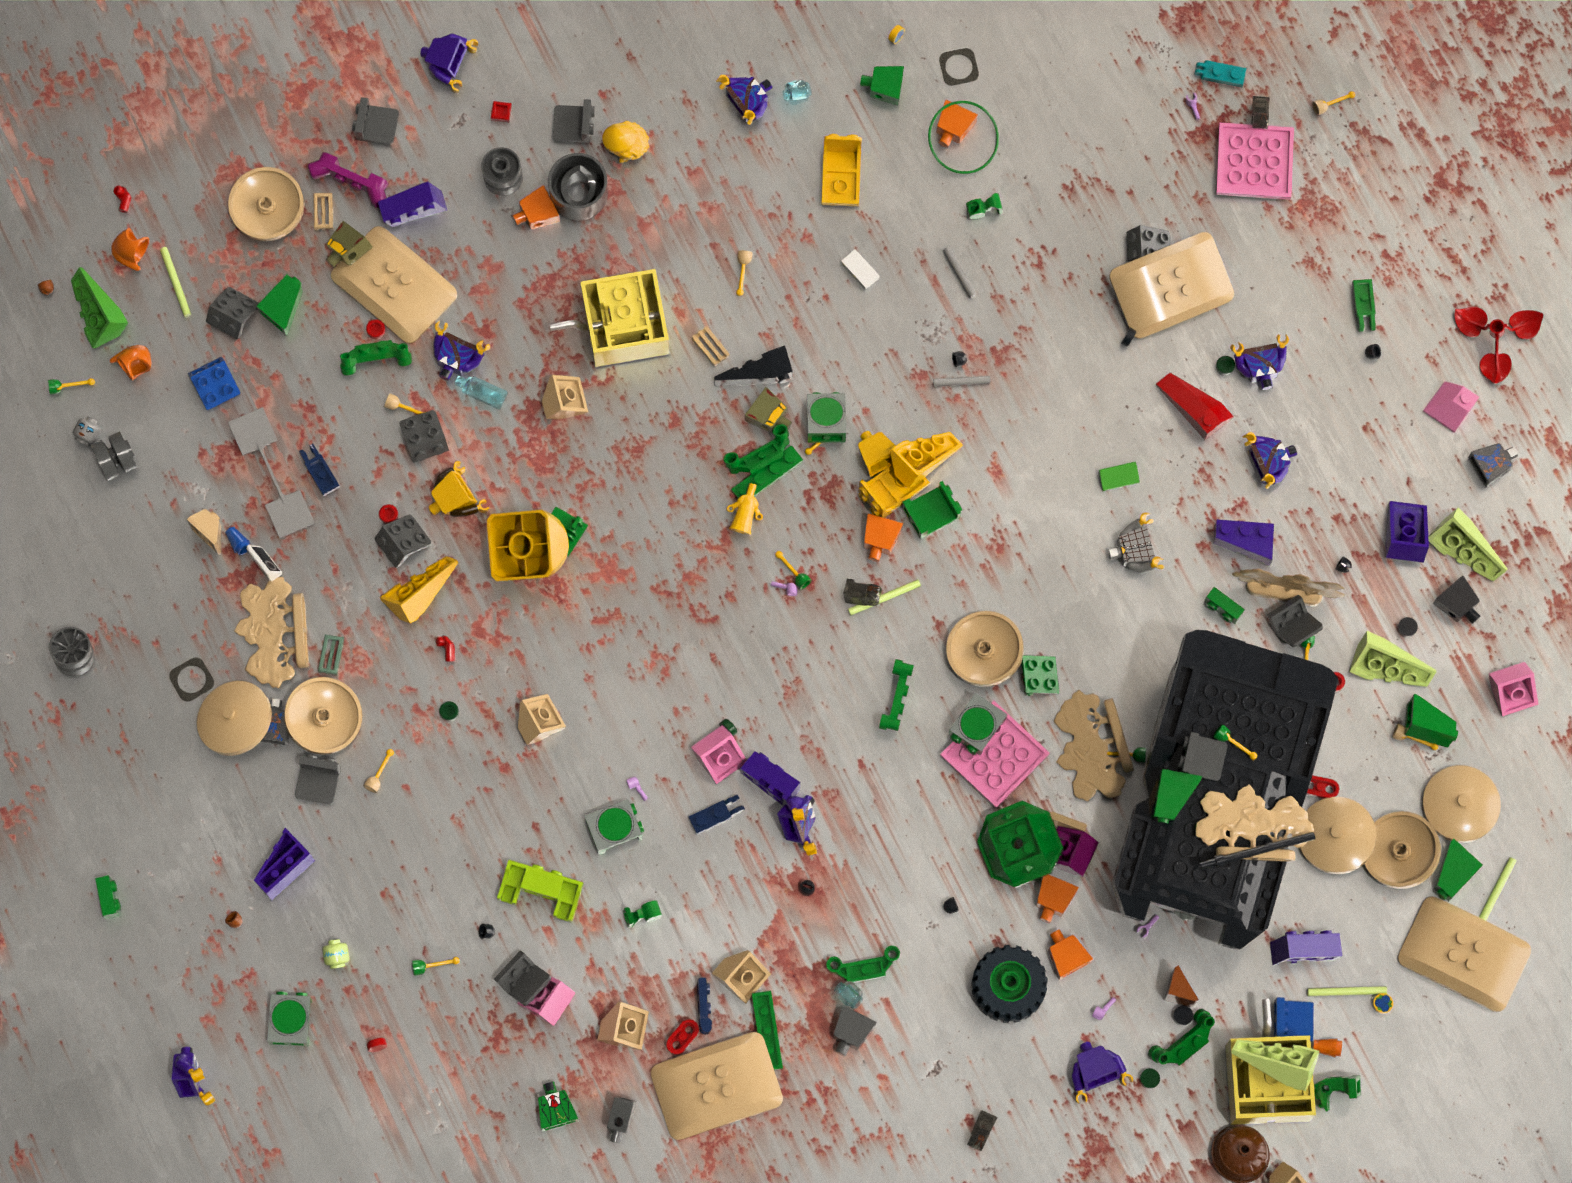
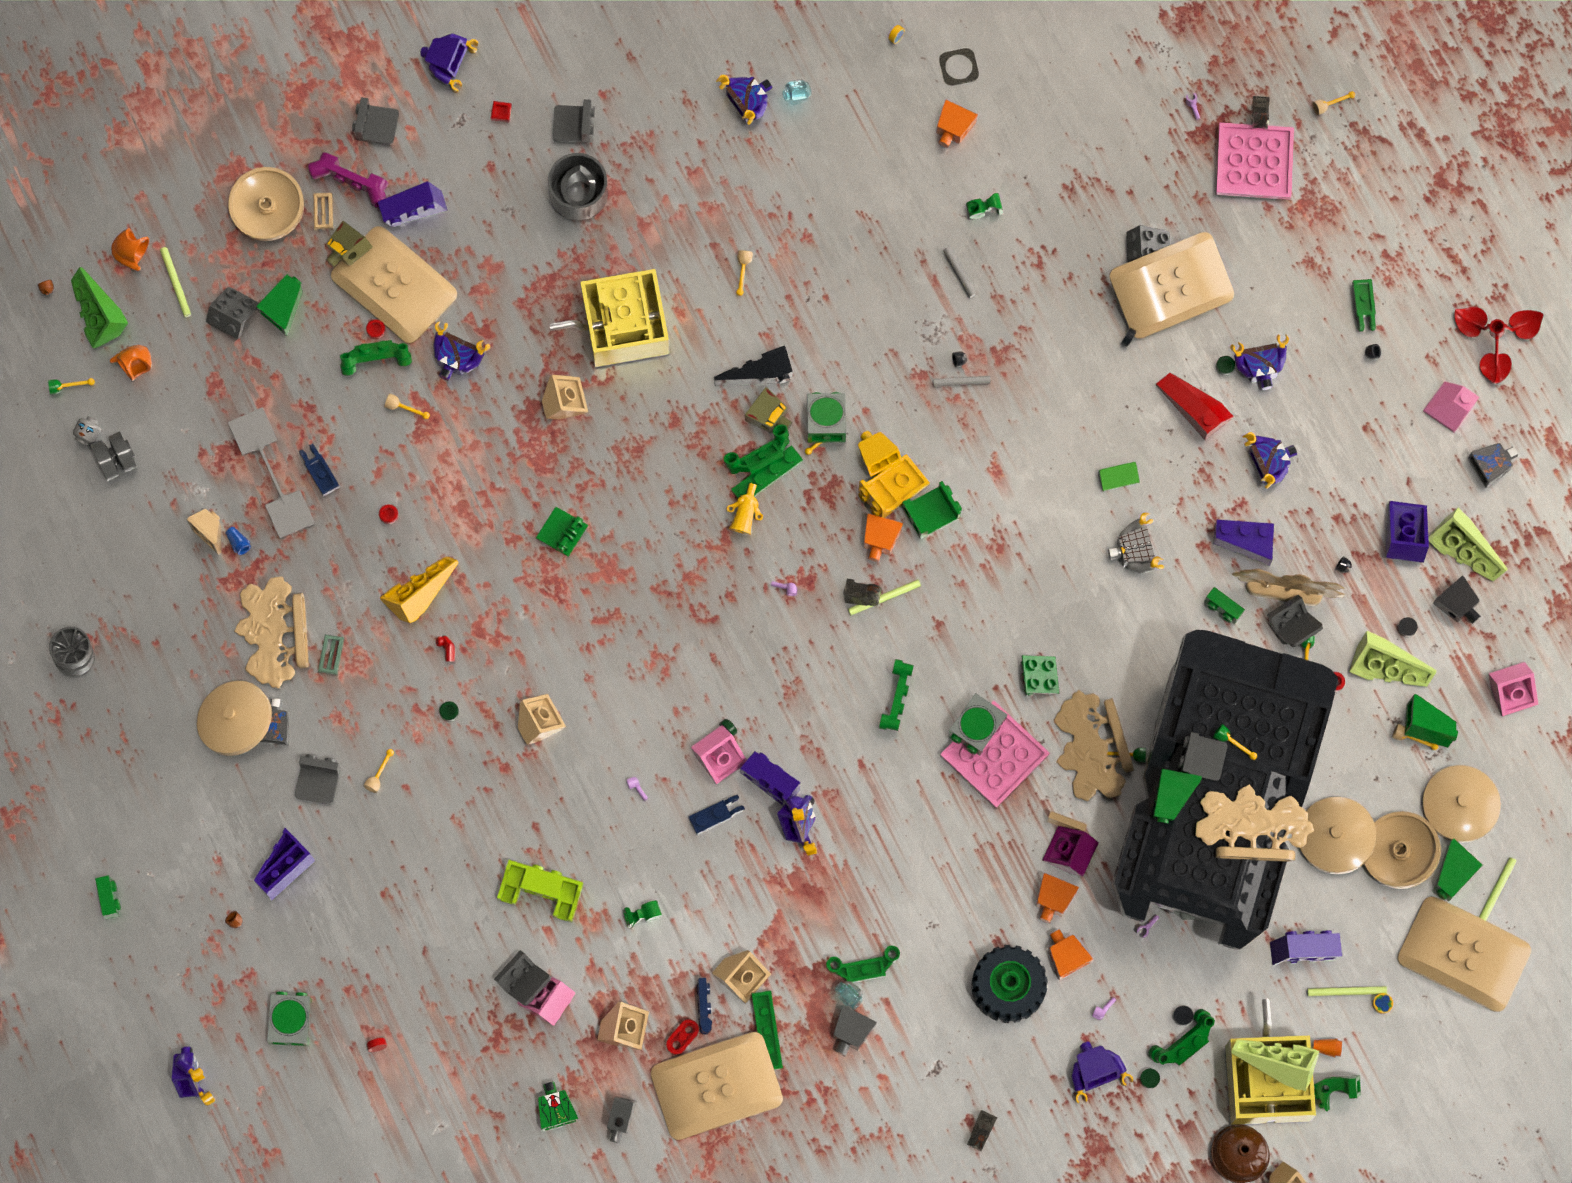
(124, 196): red arm -> none
(209, 683): clear smoke piece -> none
(214, 383): blue bracket -> none
(264, 562): slope -> none
(323, 715): tan dish -> none
(335, 954): yellowish green head -> none
(402, 539): dark grey bracket -> none
(420, 966): hinge -> none
(424, 436): dark grey bracket -> none
(453, 495): yellow torso -> none
(482, 391): clear light blue hinge -> none
(486, 931): black hinge -> none
(502, 171): dark grey wheel -> none
(526, 545): yellow piece -> none
(537, 210): orange torso -> none
(614, 825): panel -> none
(626, 140): yellow hair -> none
(706, 330): tan tile -> none
(801, 580): hinge -> none
(805, 891): black hinge -> none
(841, 170): yellow bracket -> none
(860, 269): white tile -> none
(885, 83): green torso -> none
(919, 458): yellow wedge -> none
(950, 906): black hinge -> none
(985, 648): tan dish -> none
(996, 129): green piece -> none
(1039, 849): green piece -> none
(1179, 989): dark orange slope -> none
(1220, 860): black bar -> none
(1221, 73): teal hinge -> none
(1293, 1018): blue bracket -> none
(1319, 785): red plate -> none

